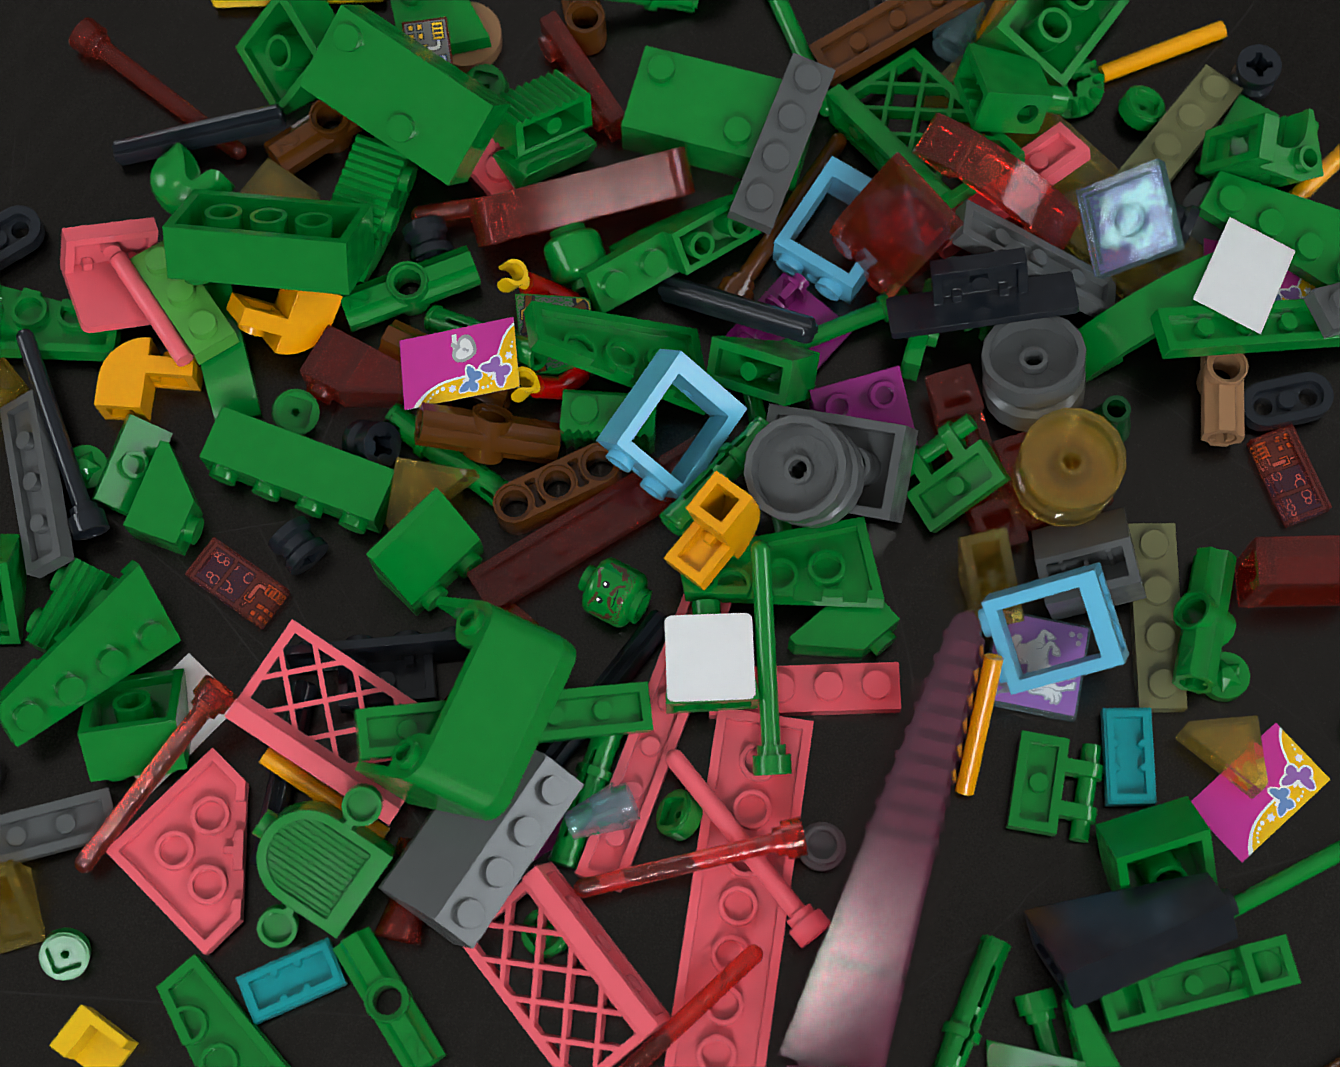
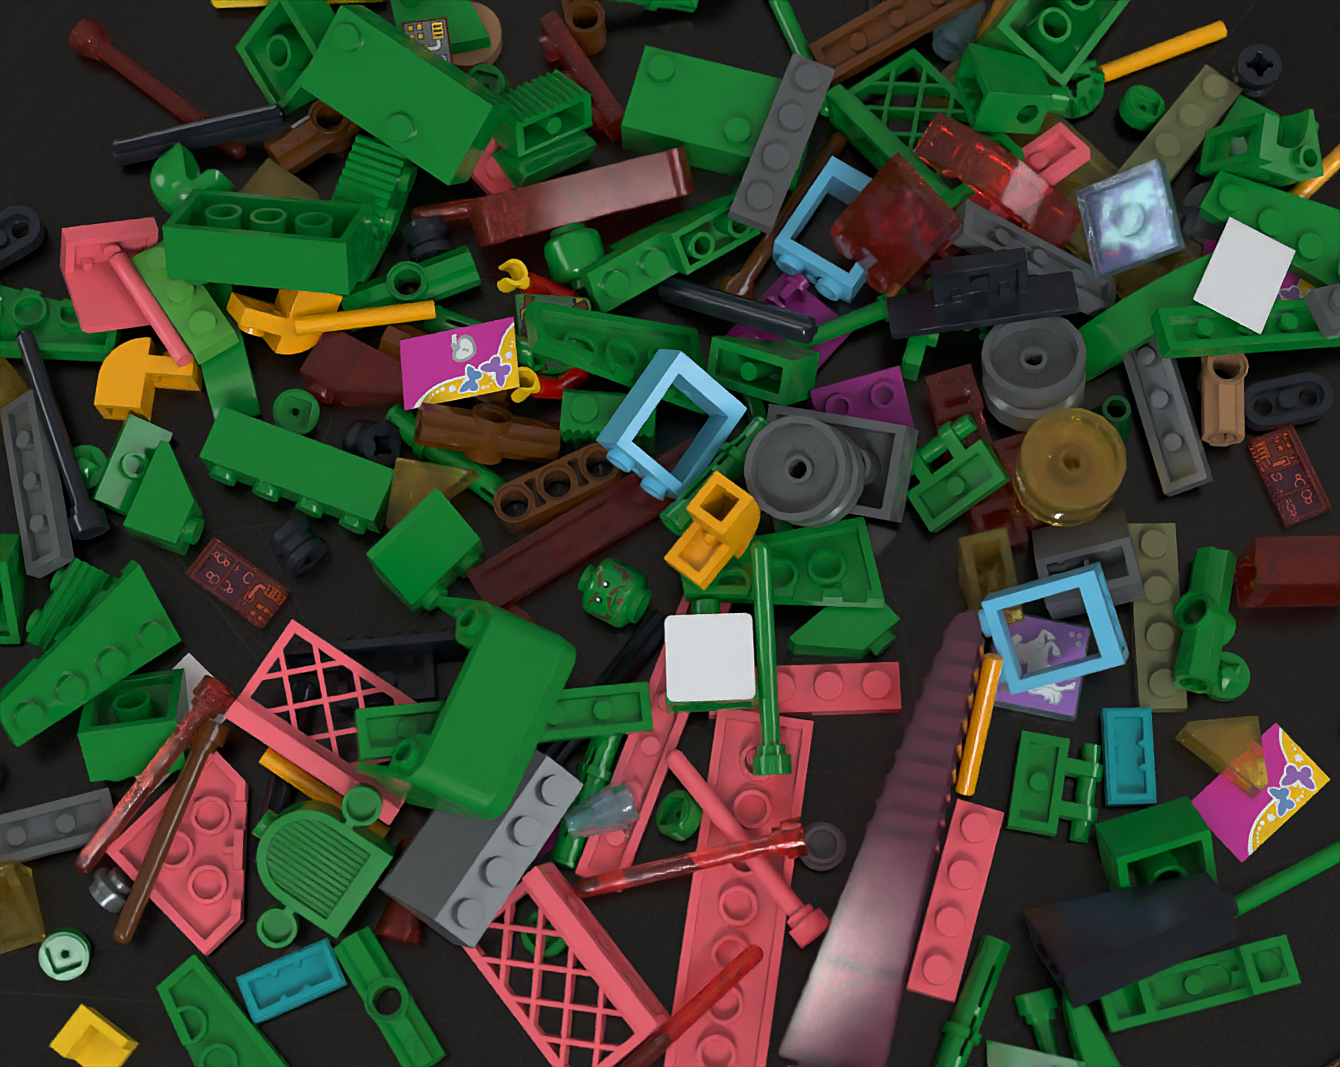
(111, 888): none -> dark grey plate
(204, 743): none -> reddish brown piece
(364, 317): none -> light orange bar
(954, 901): none -> coral plate
(1167, 419): none -> dark grey plate

